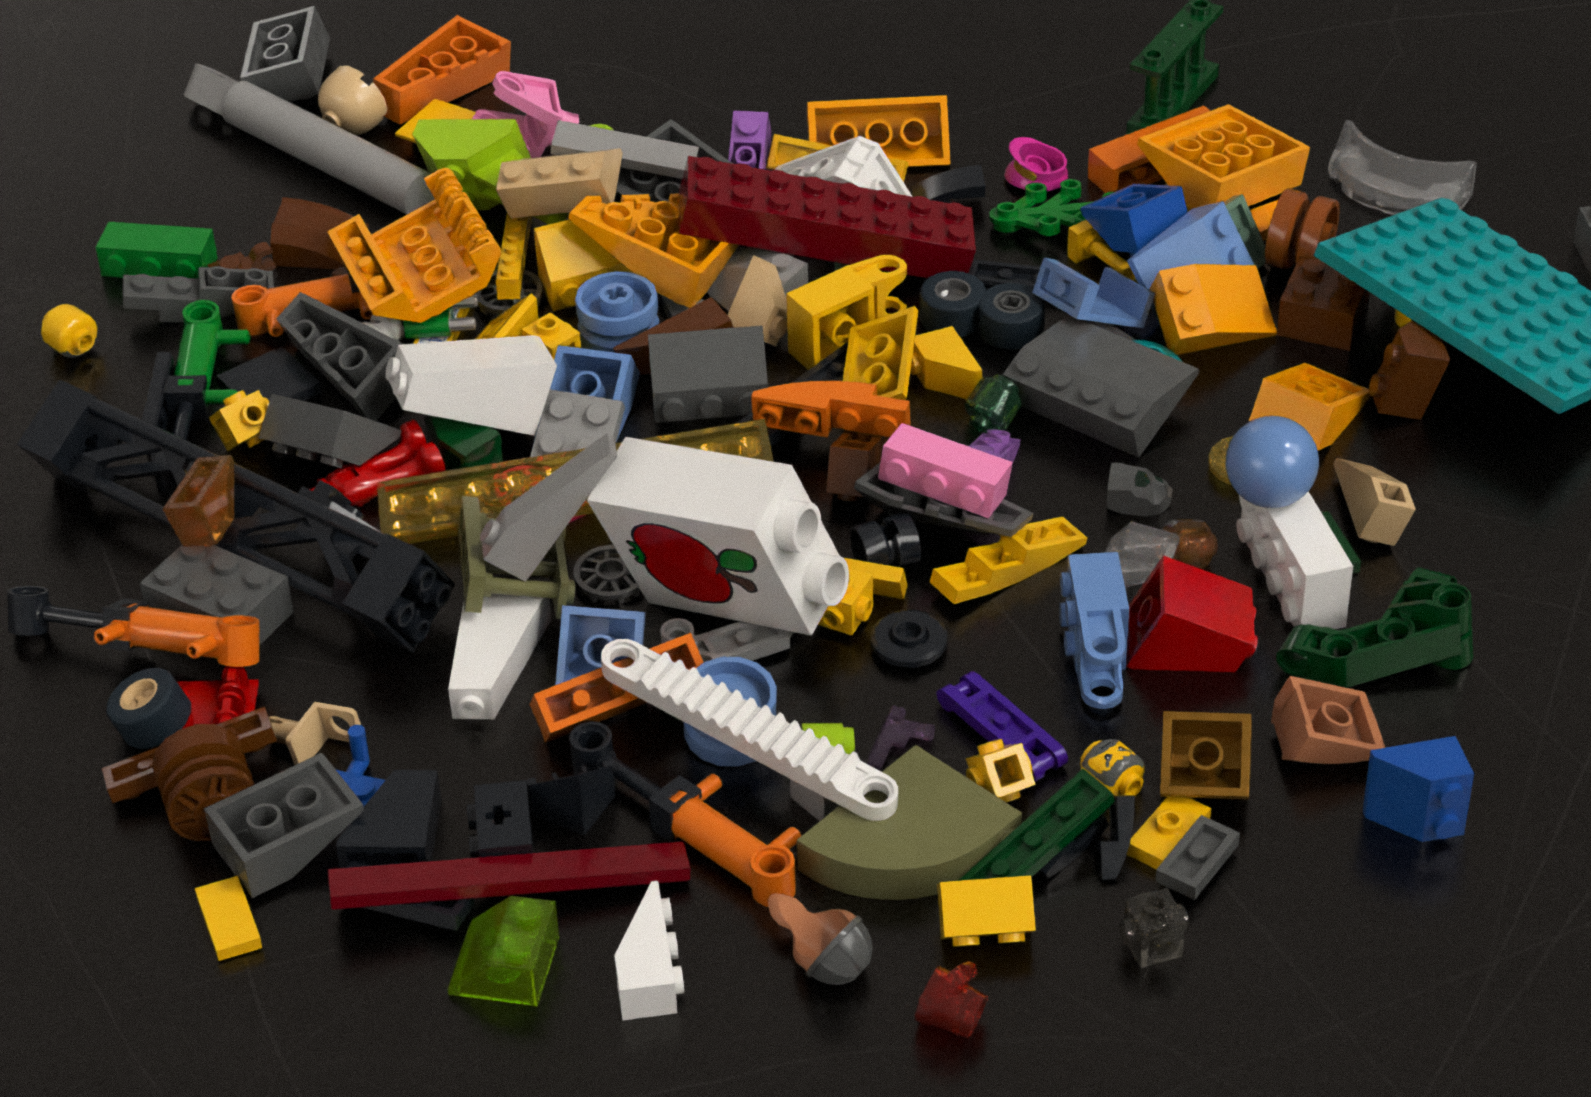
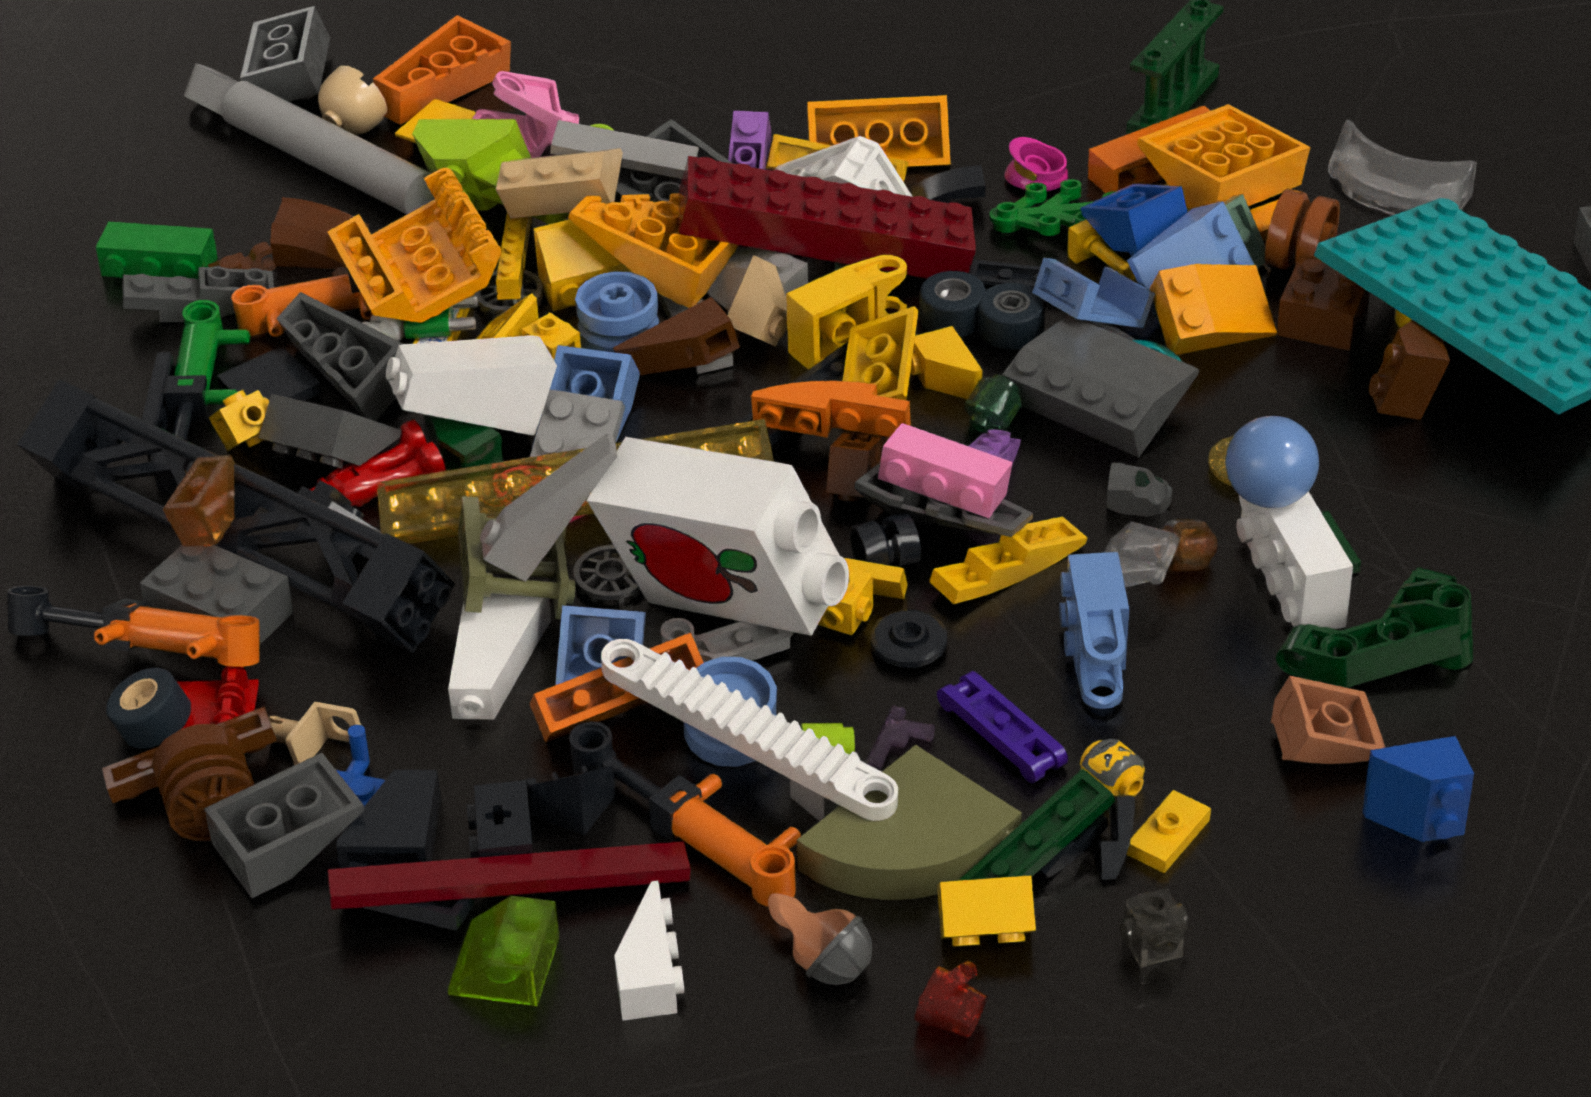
(69, 330): yellow head -> none
(228, 918): yellow tile -> none
(706, 372): dark grey slope -> none
(1012, 768): yellow brick -> none
(1190, 621): red slope -> none
(1197, 857): dark grey plate -> none
(1206, 755): pearl gold slope -> none
(1312, 399): light orange slope -> none
(1375, 501): tan slope -> none

